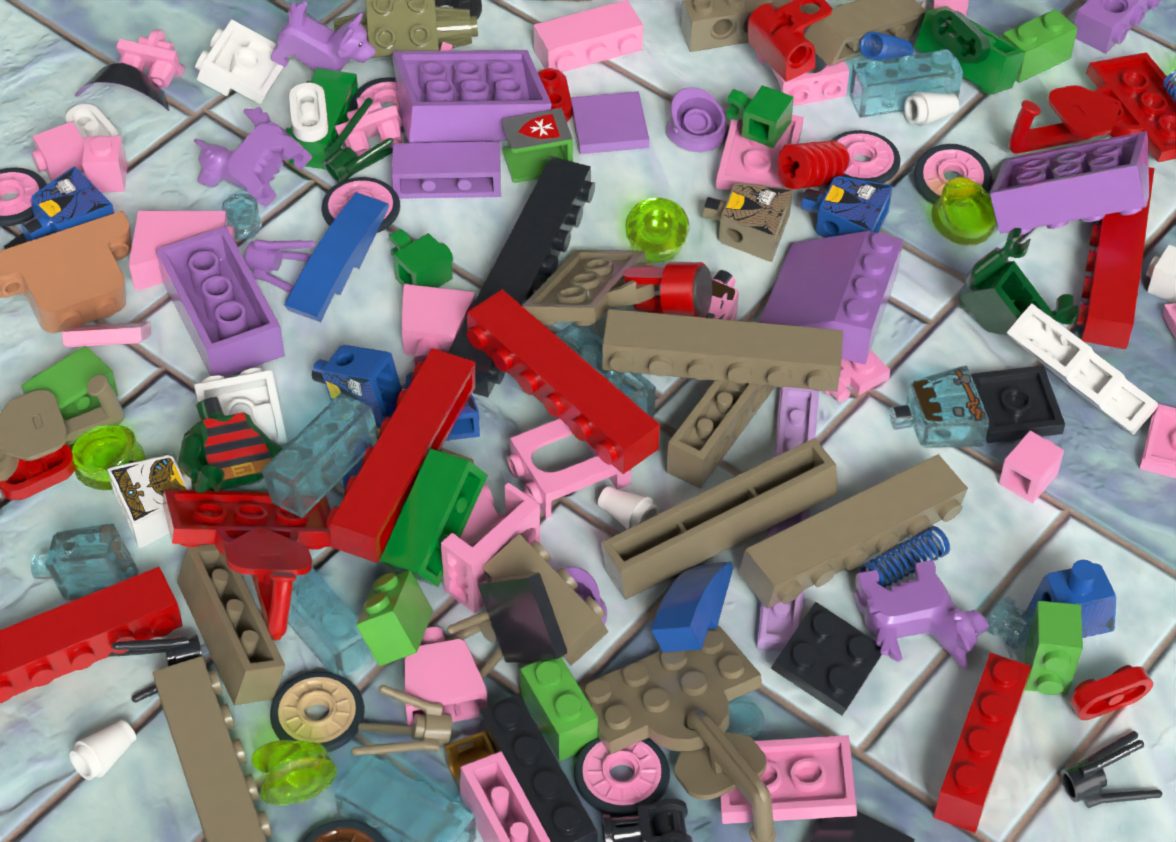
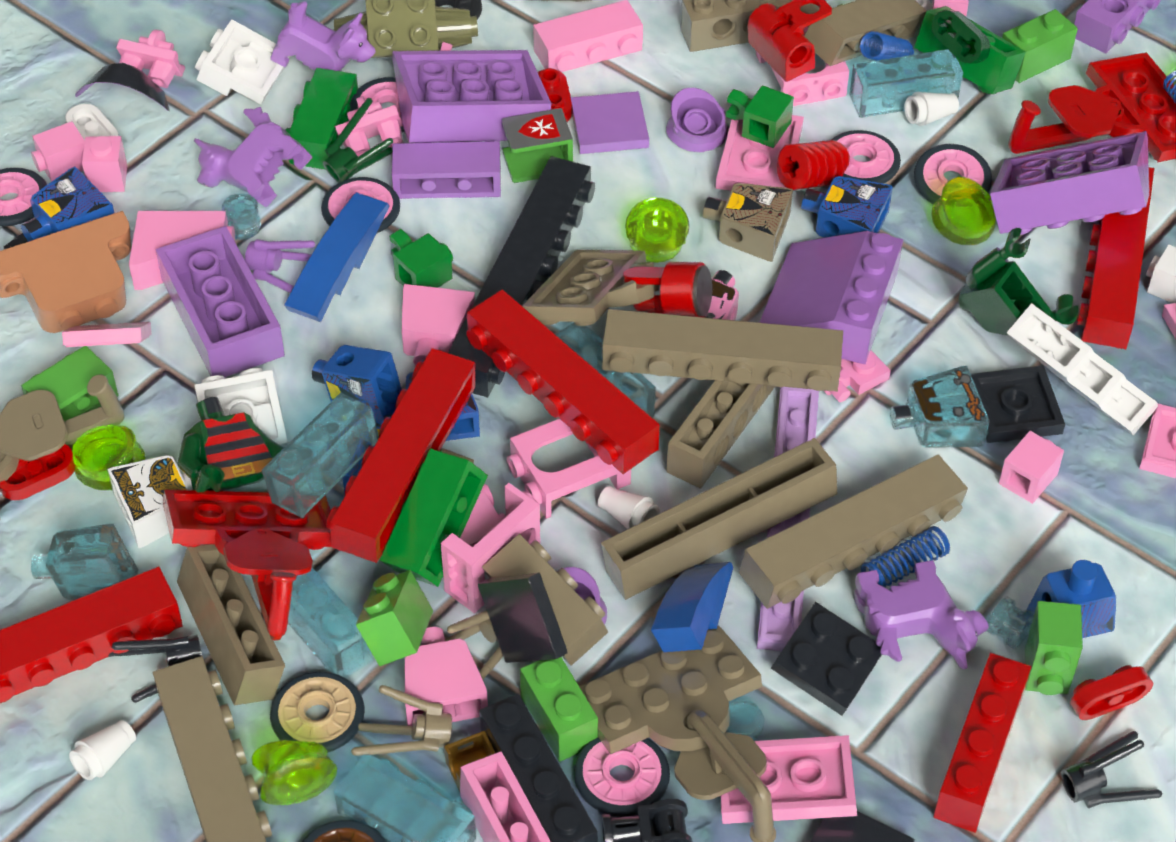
(308, 112): white plate -> none

